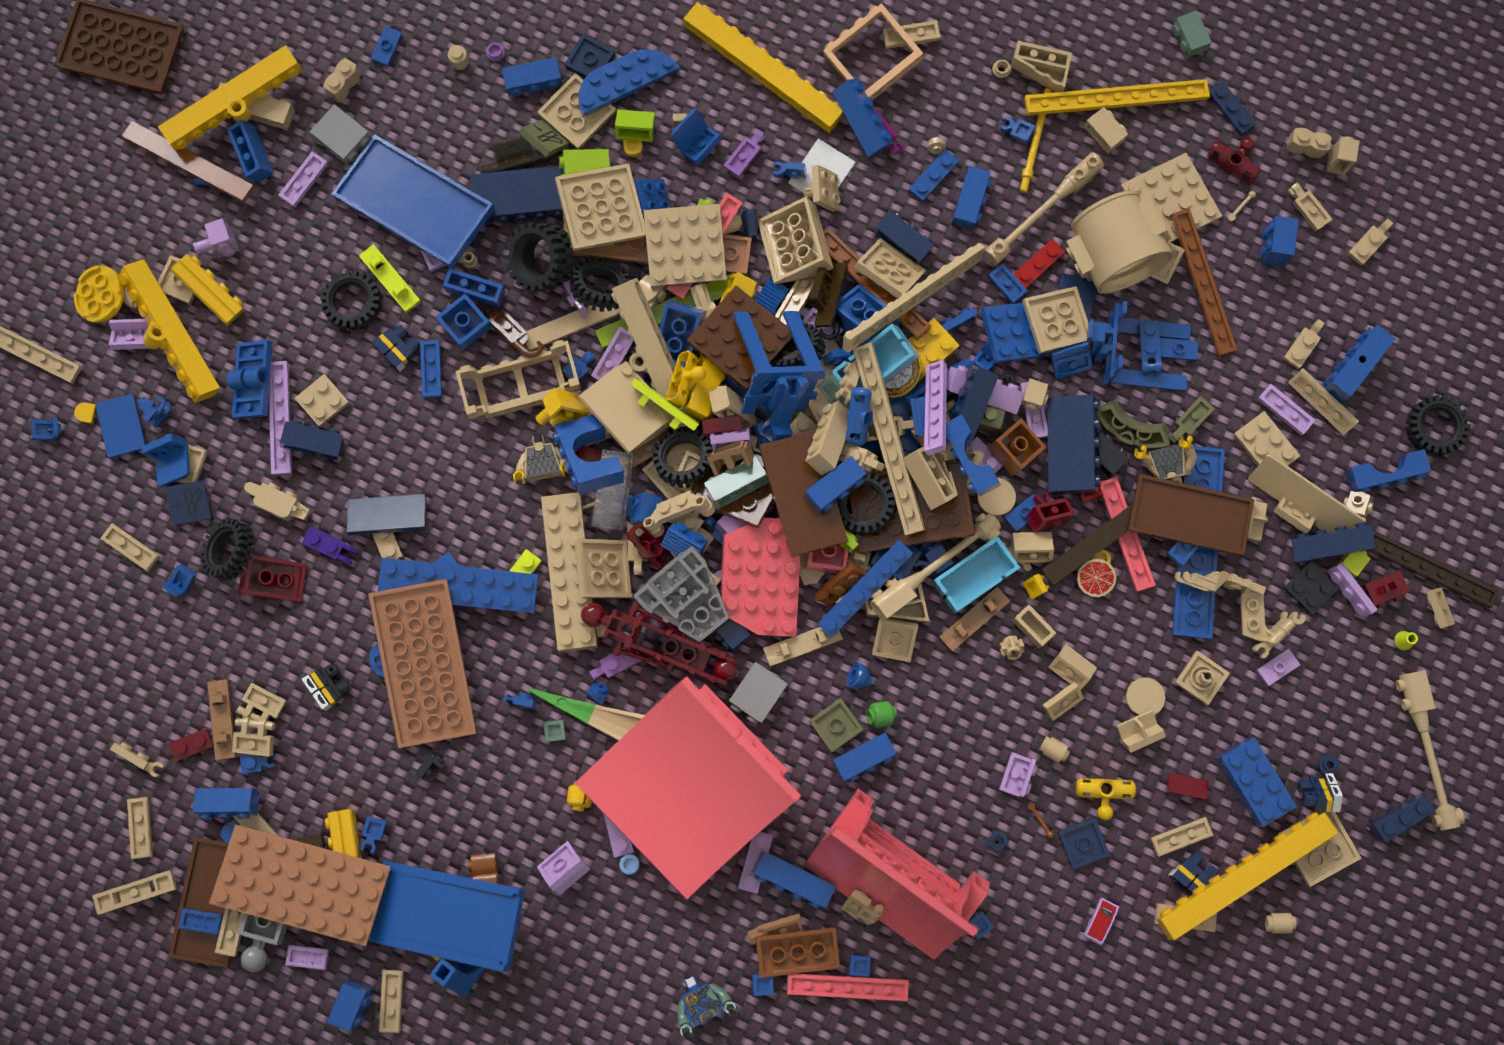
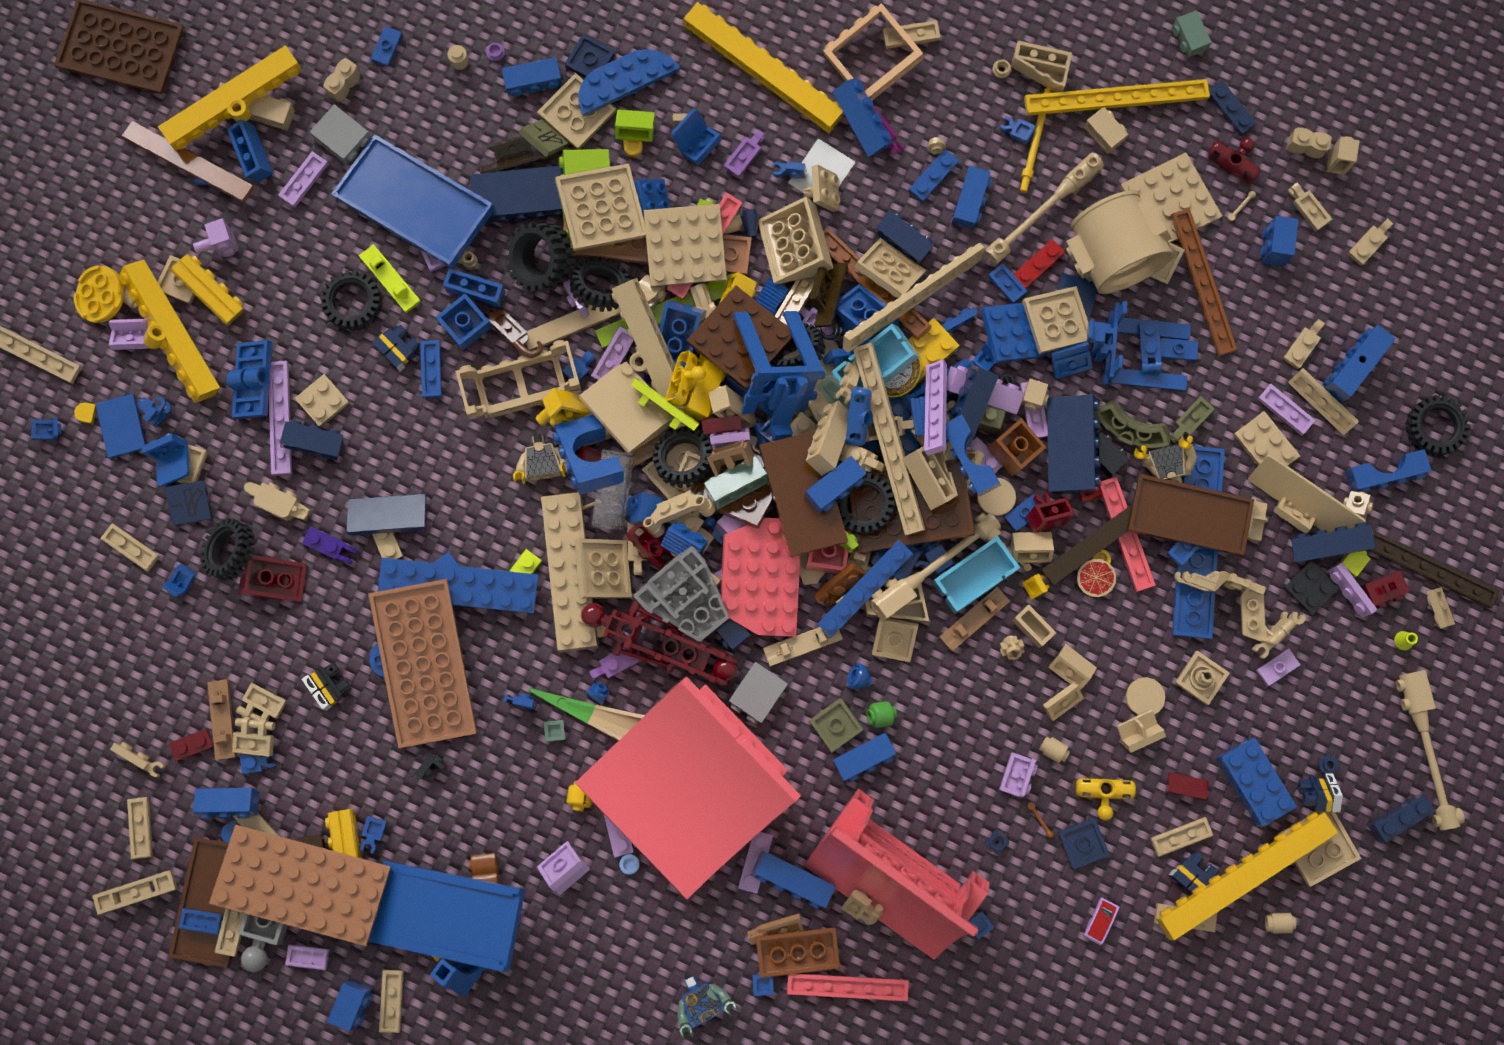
(860, 966): blue tile -> none

